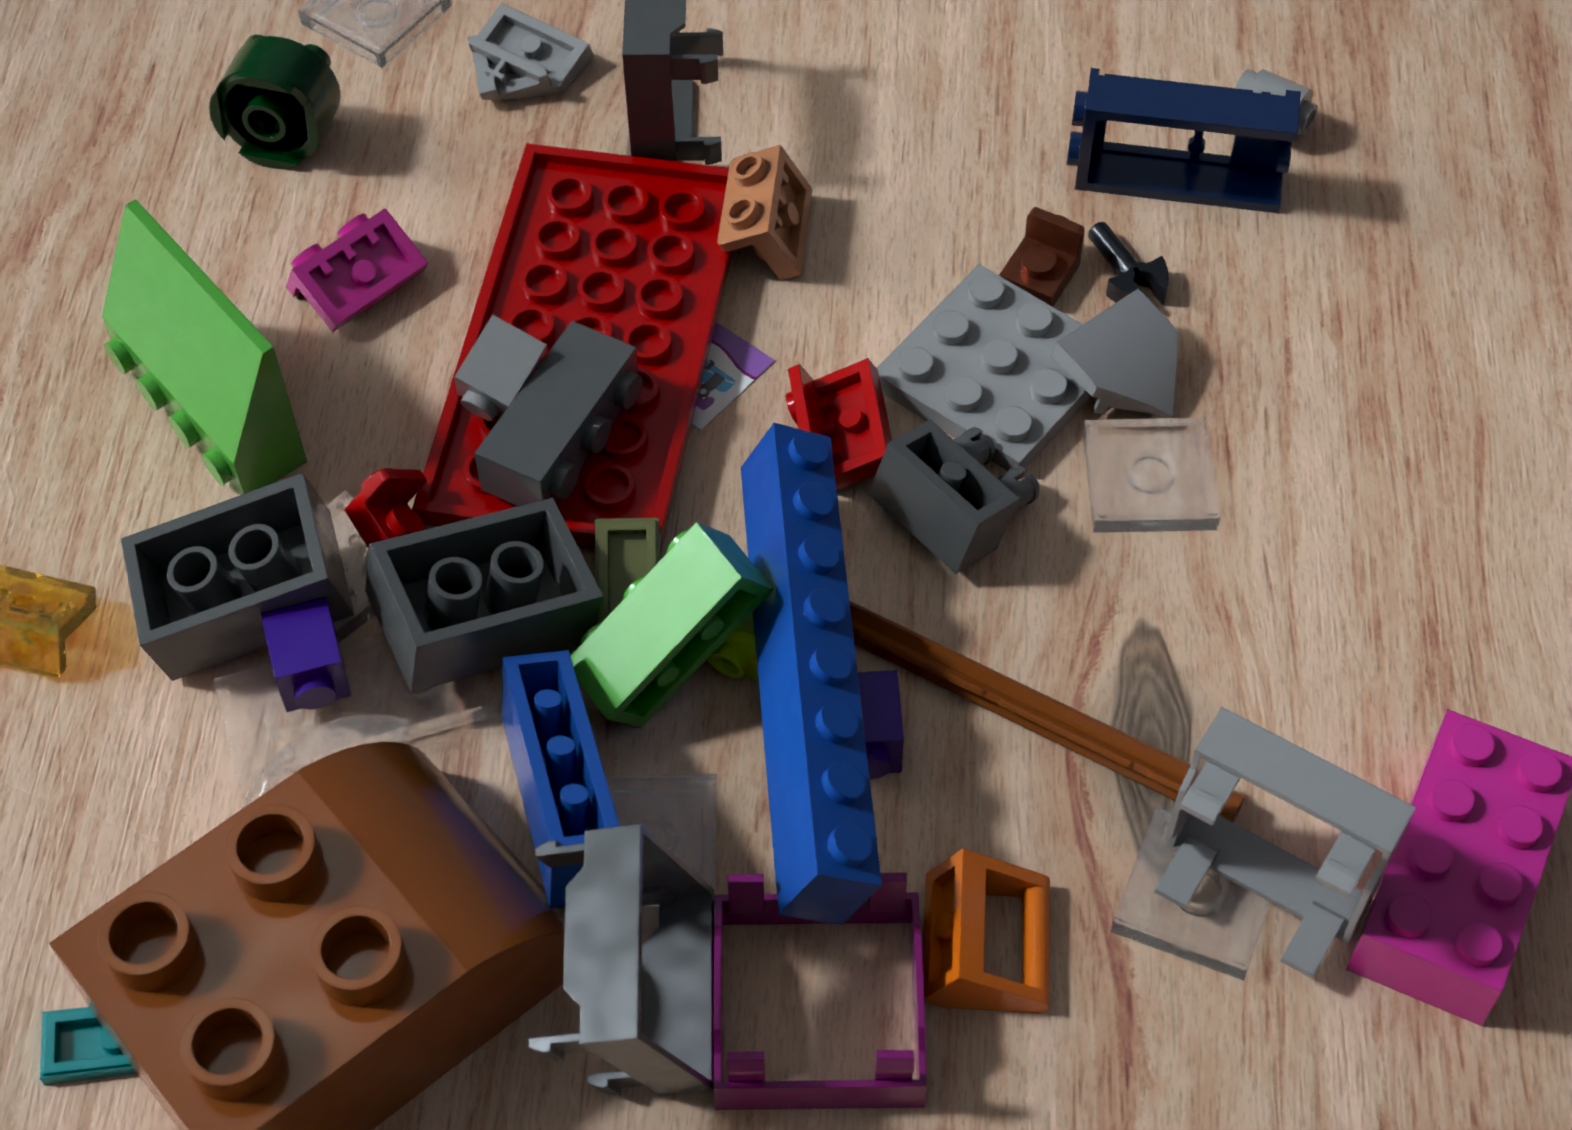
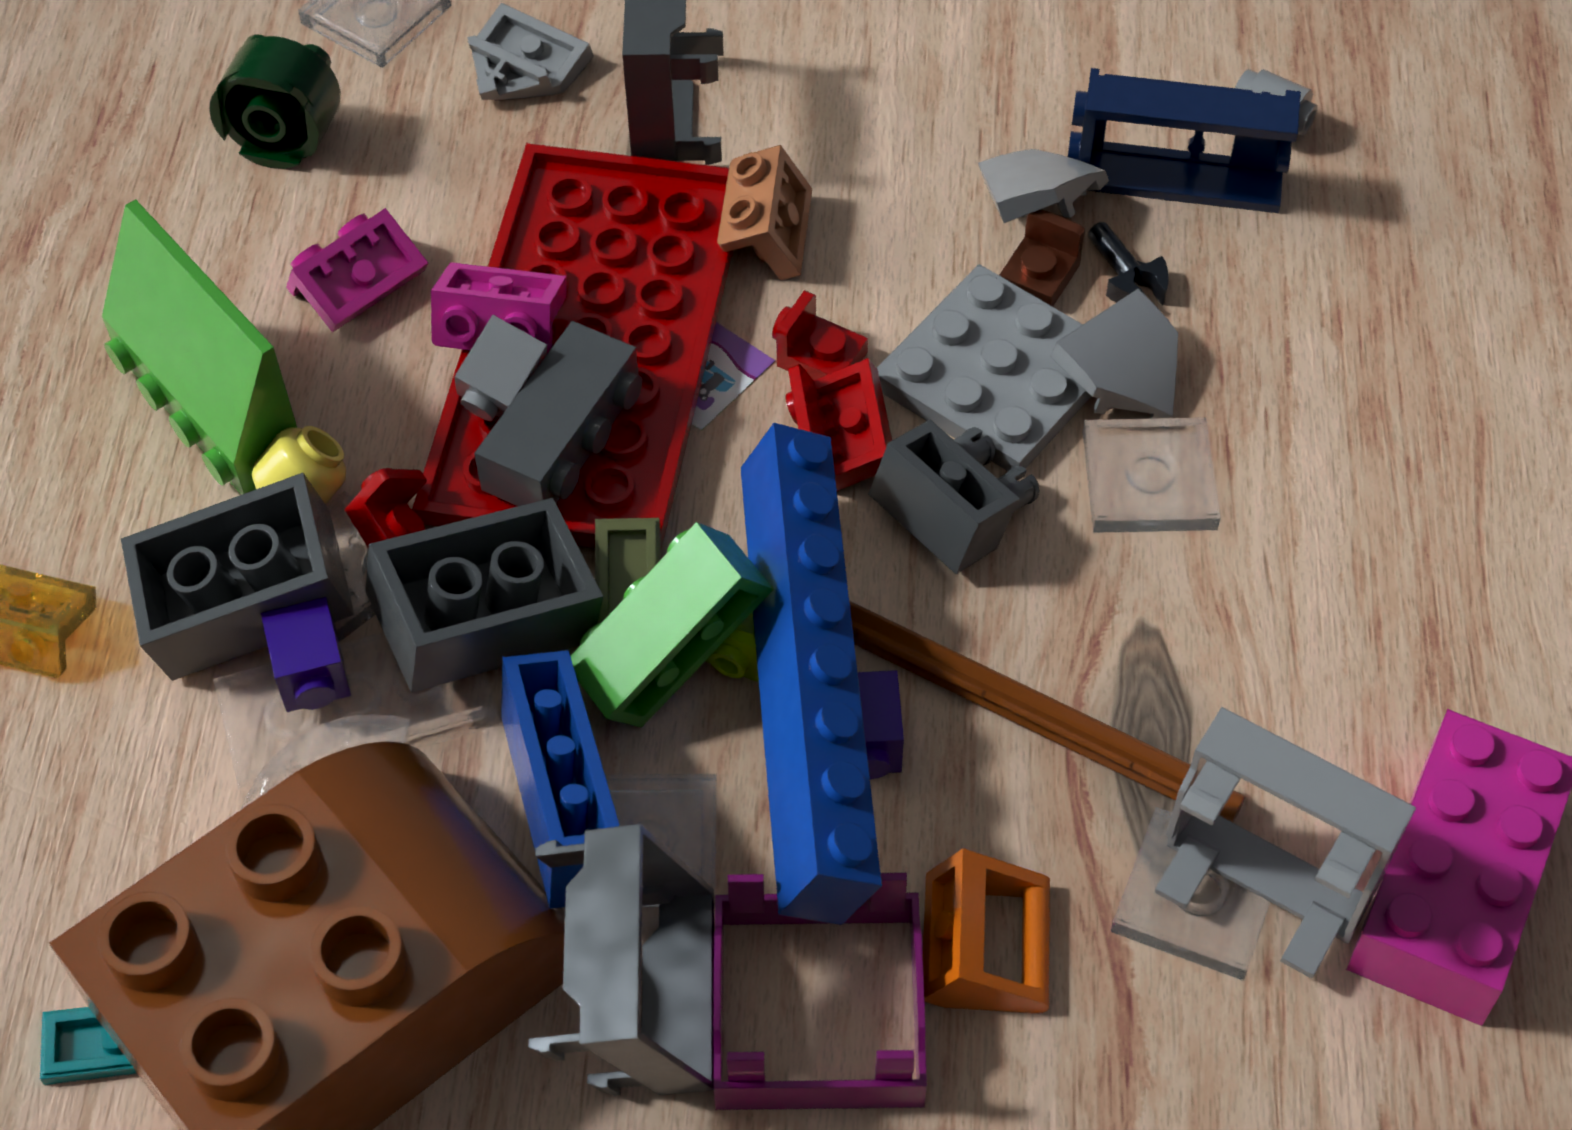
(306, 452): none -> light yellow head
(471, 293): none -> dark pink bracket
(813, 341): none -> red bracket
(1036, 179): none -> light grey slope

